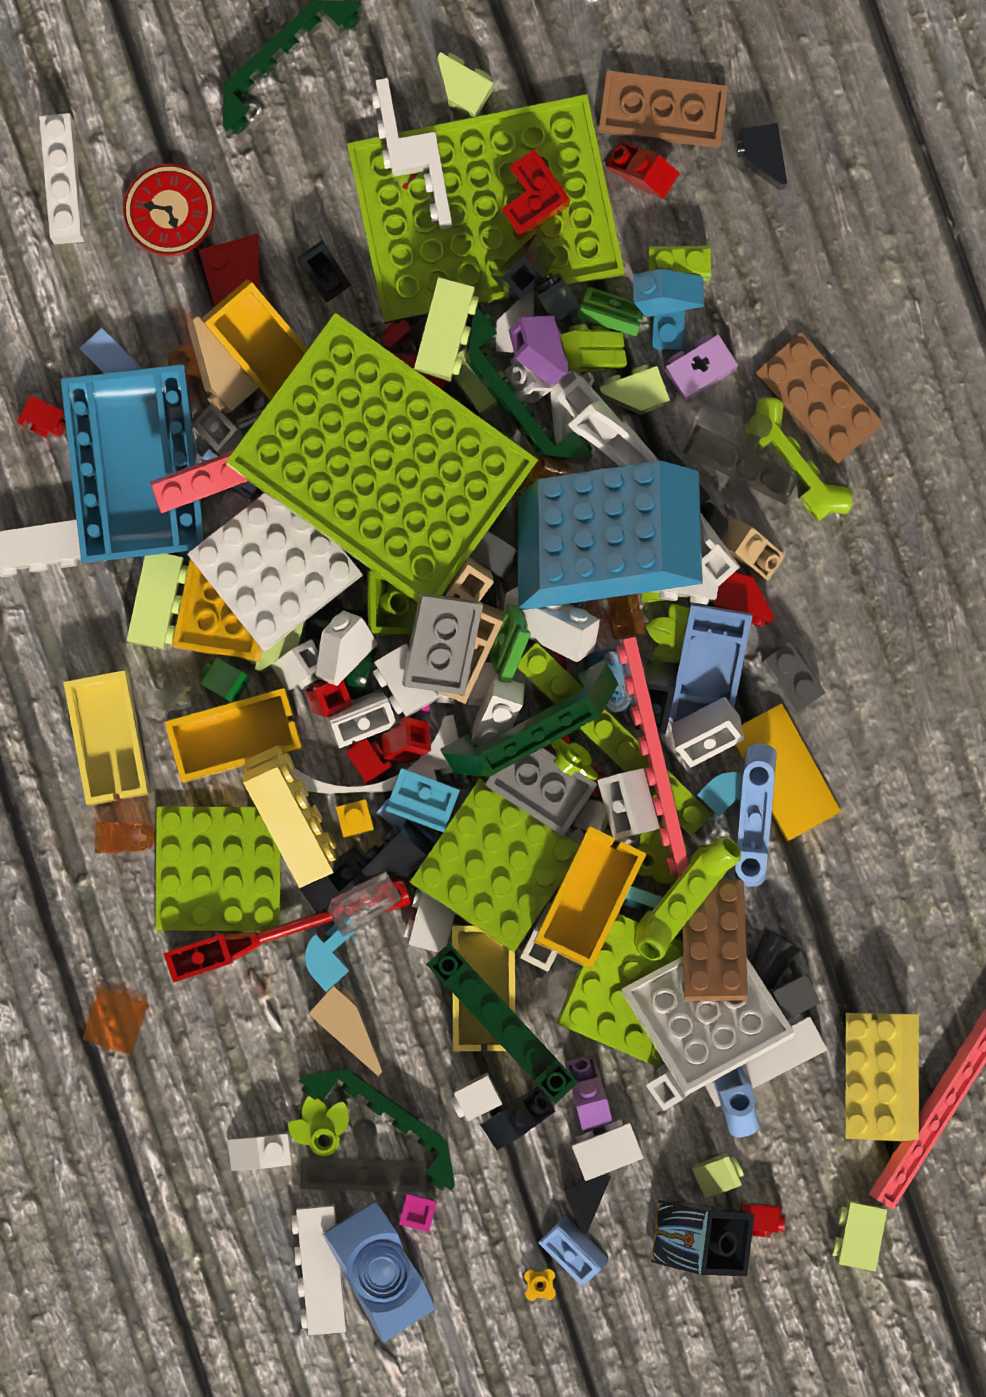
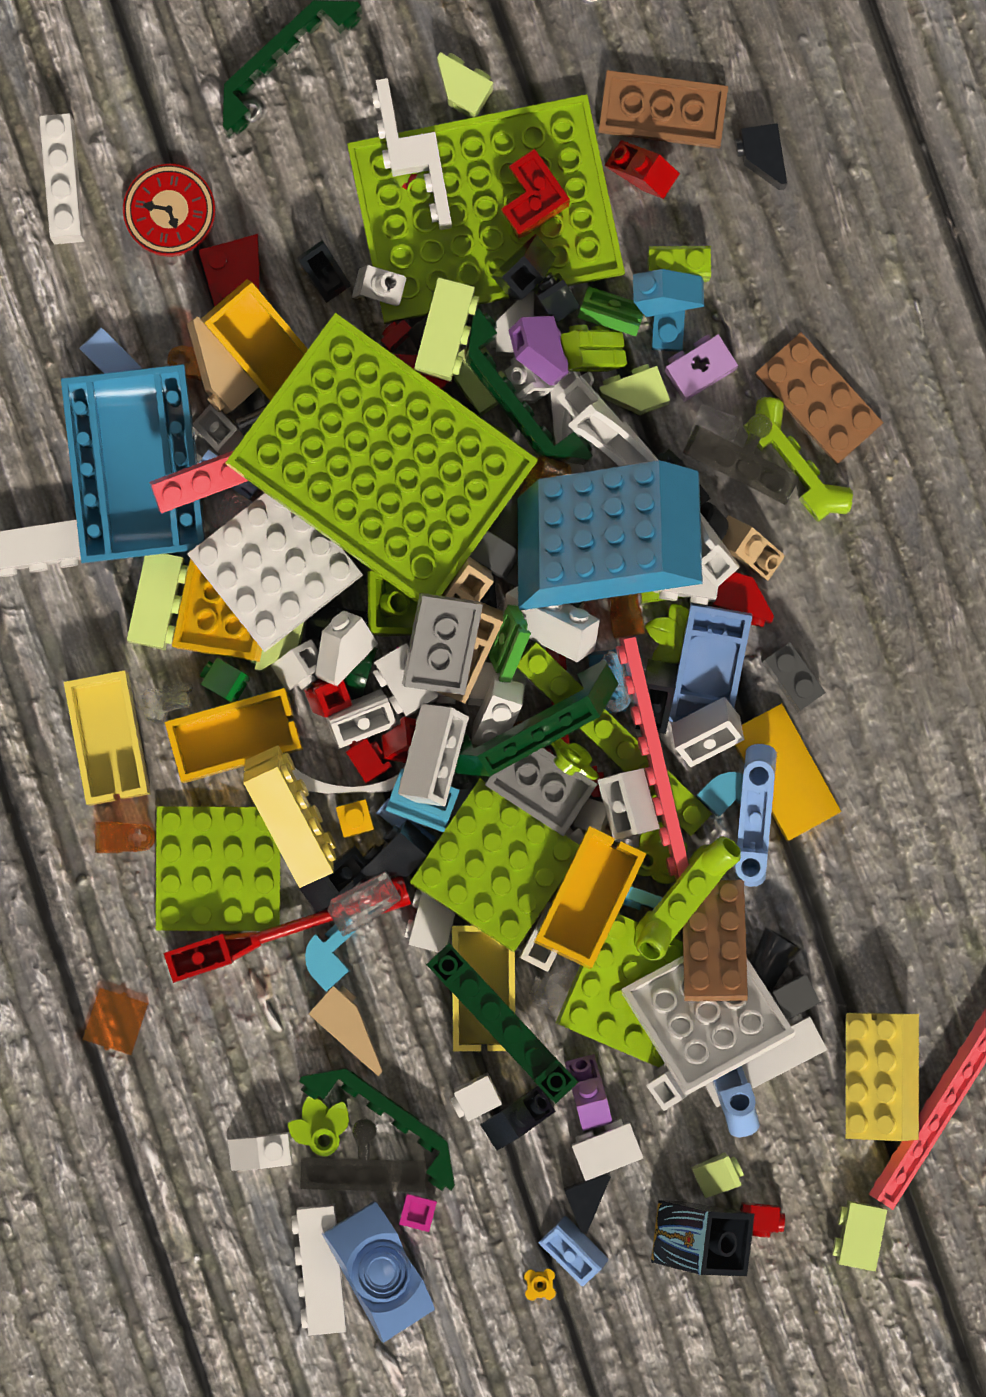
(43, 418): red brick -> none
(379, 285): none -> white bracket
(433, 755): none -> white brick

